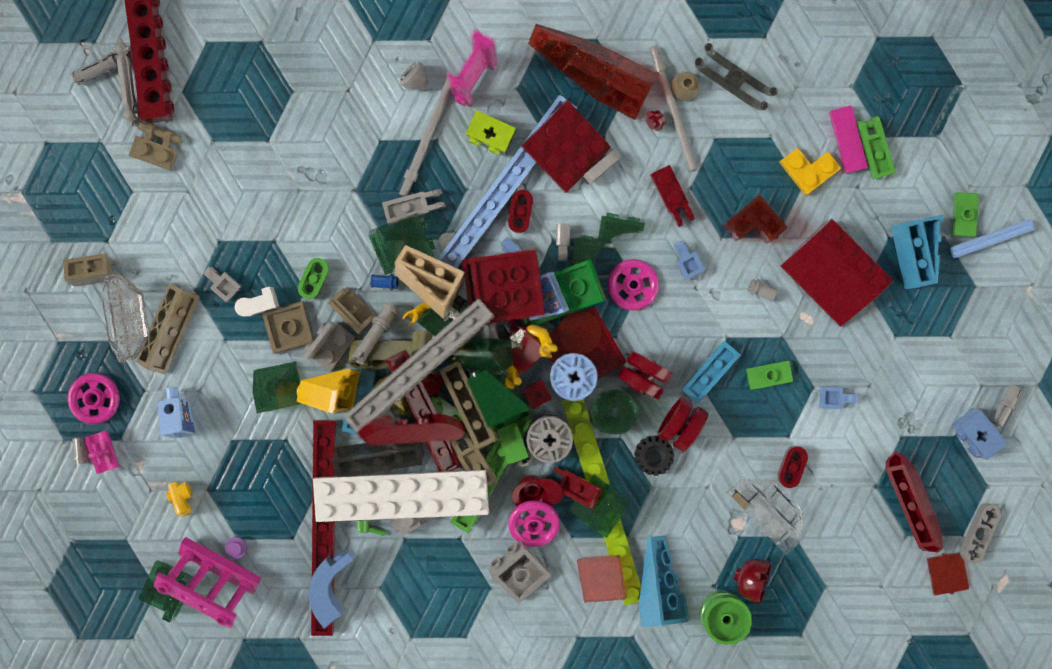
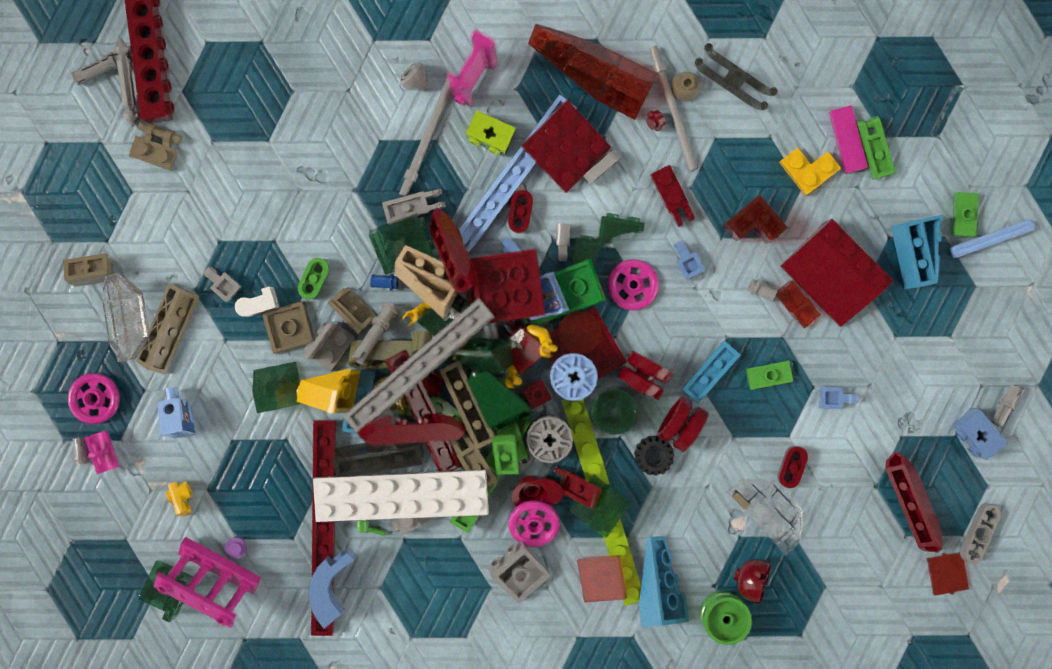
(452, 251): none -> dark red brick
(506, 454): none -> bright green slope
(797, 304): none -> clear red slope

